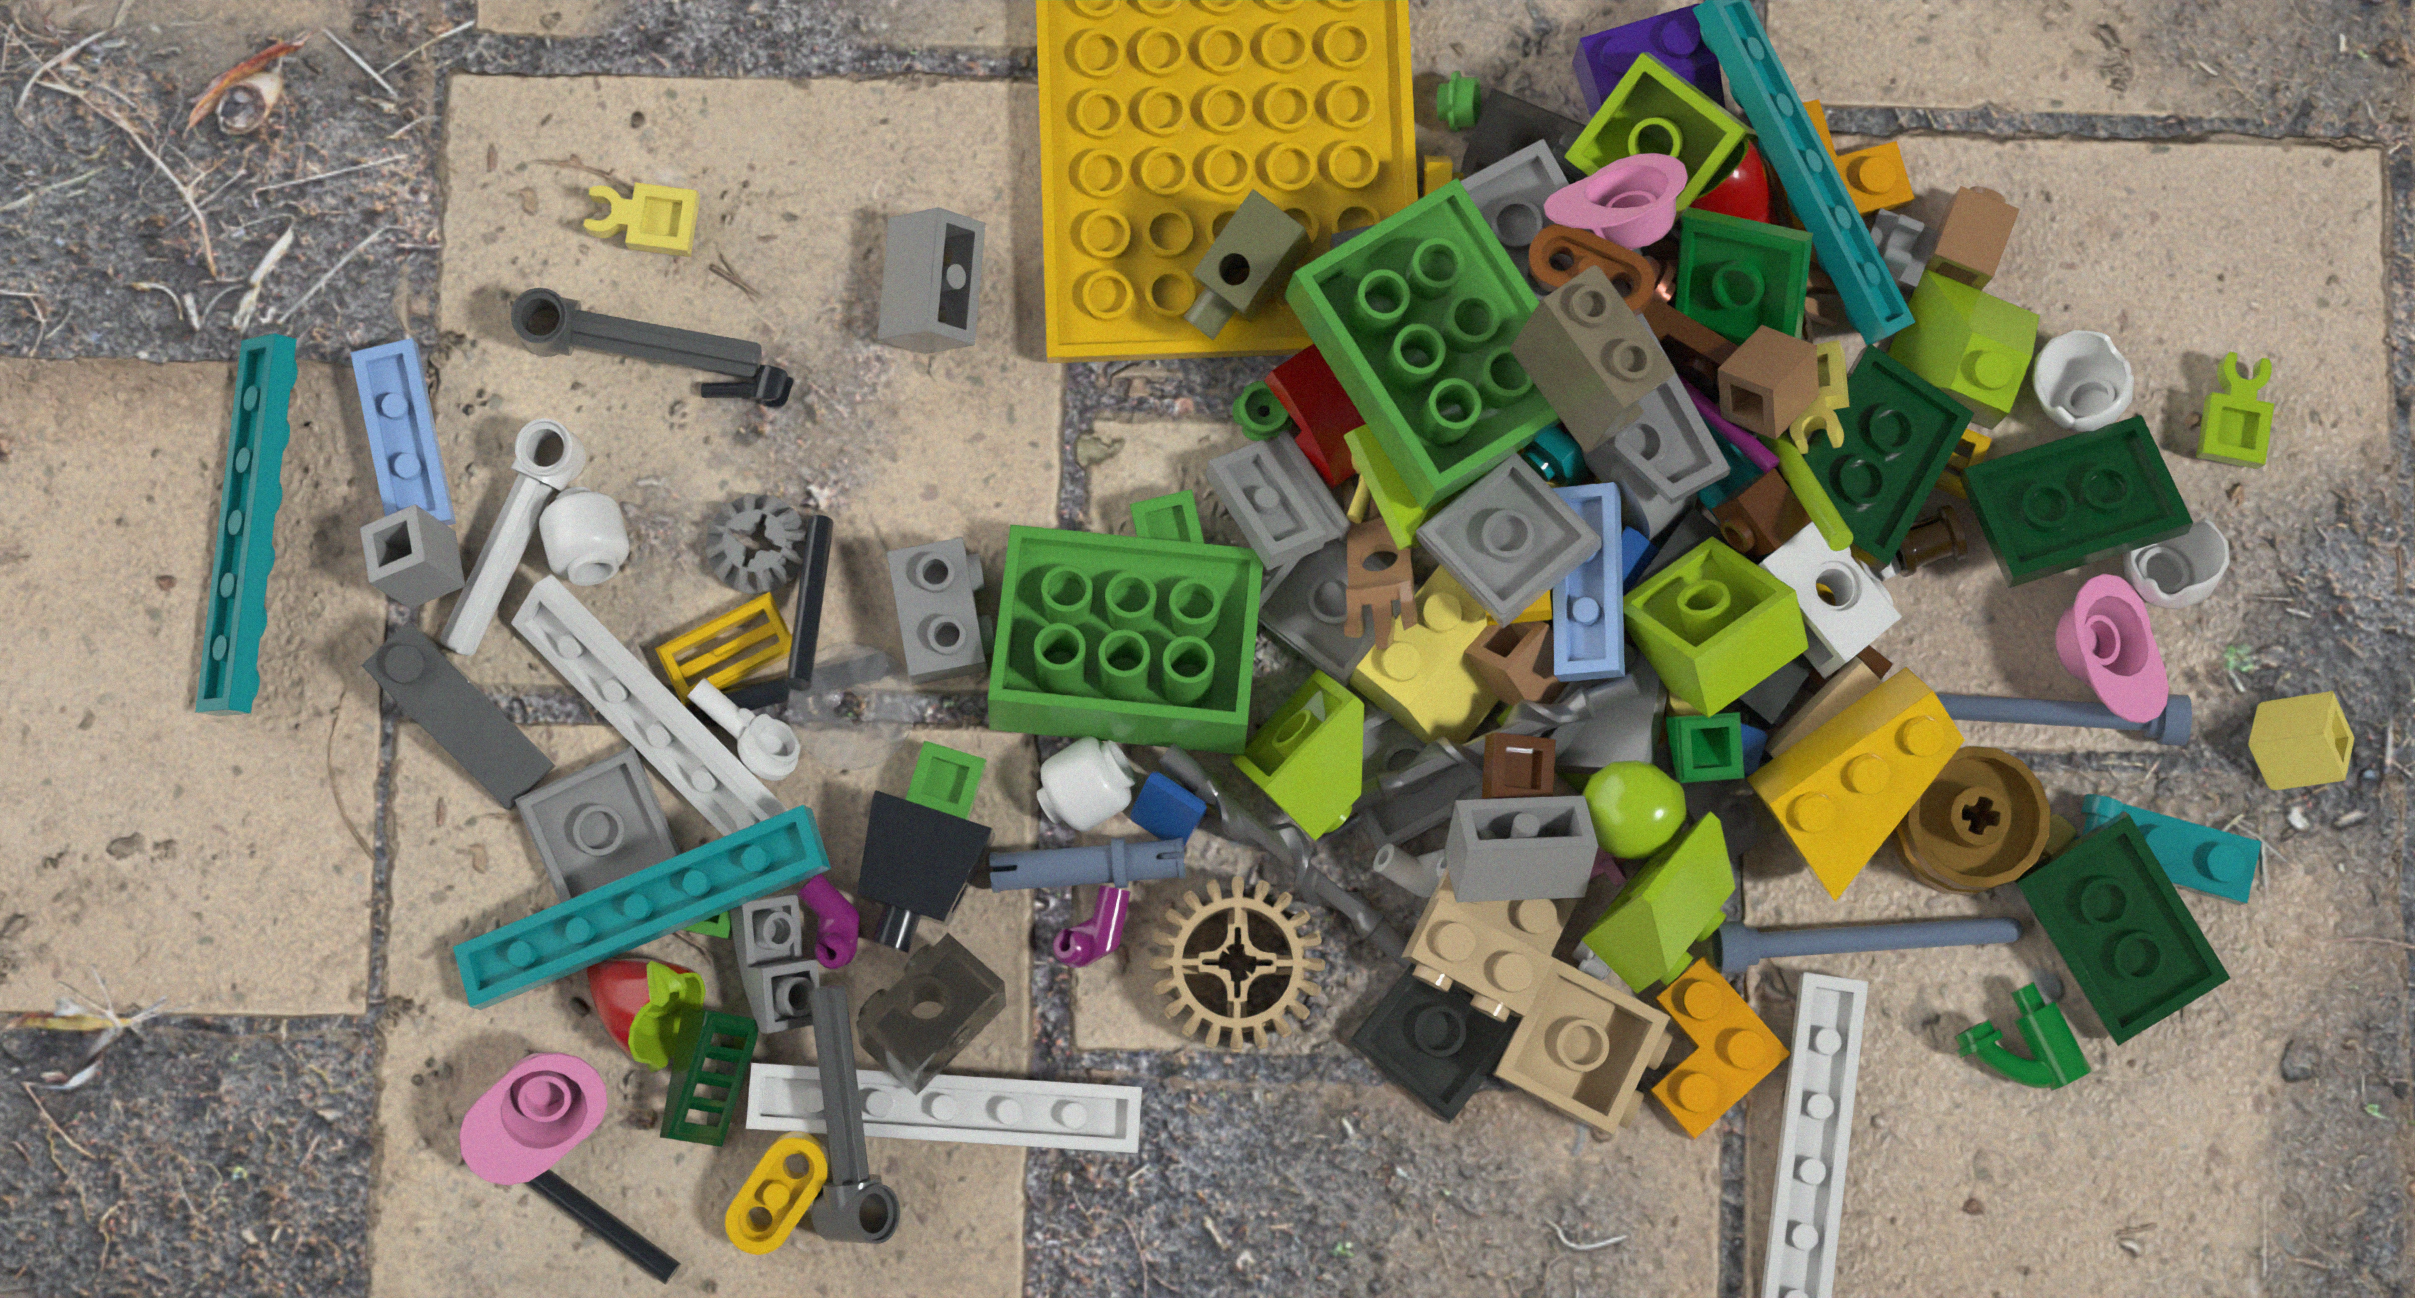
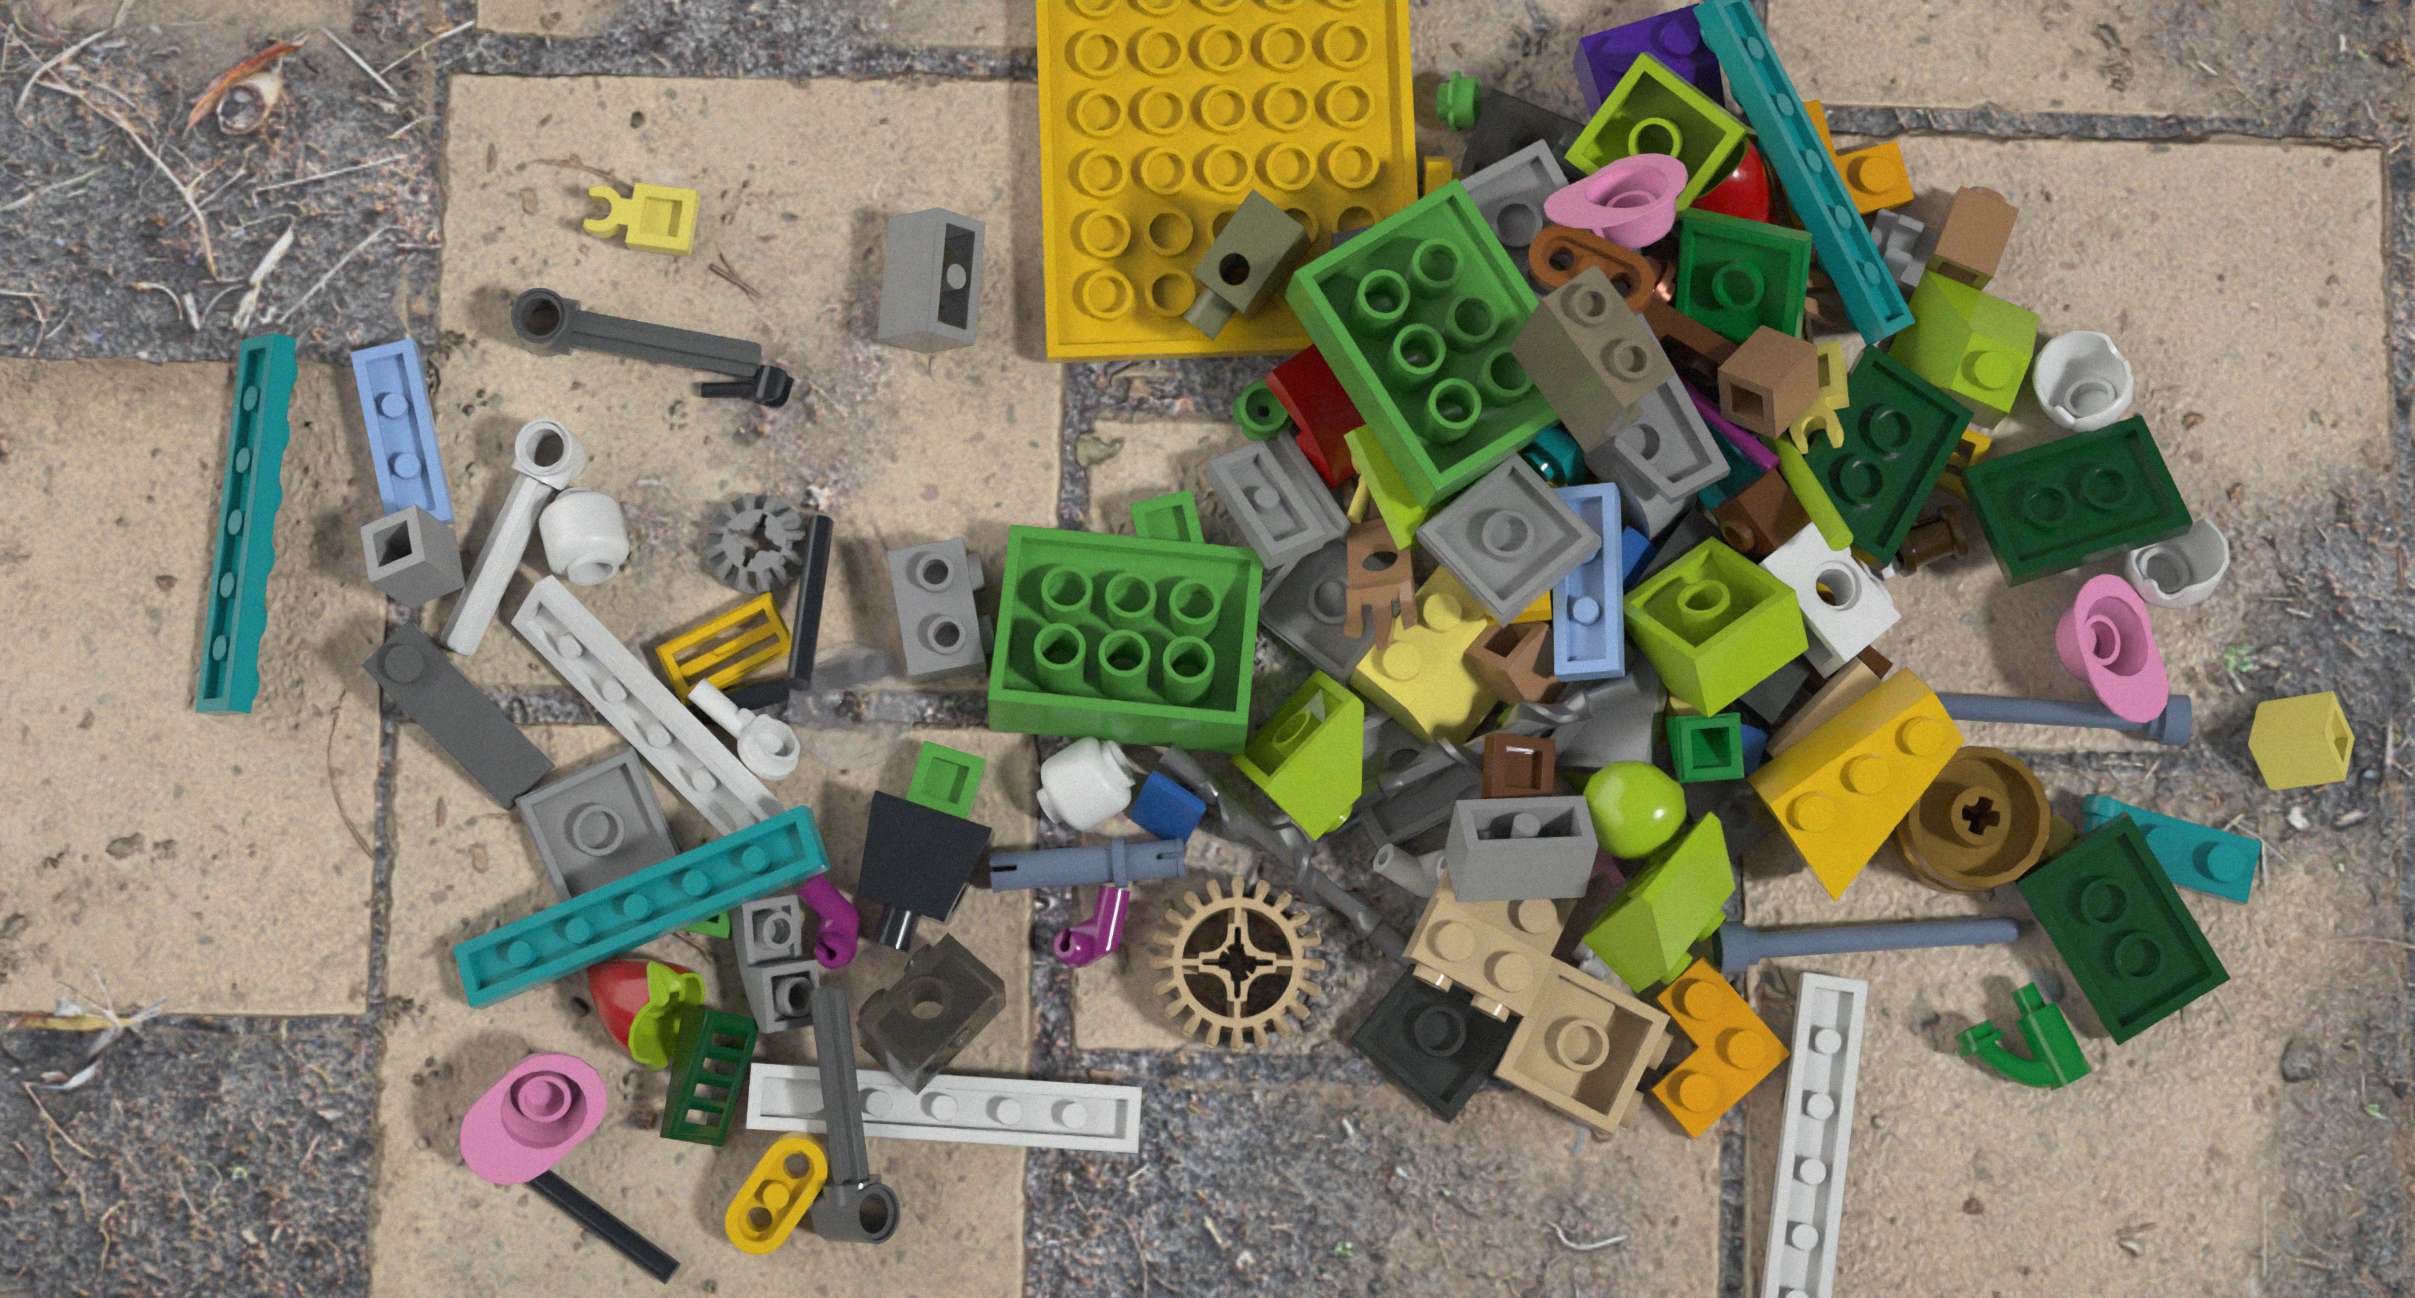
(2235, 423): lime plate -> none

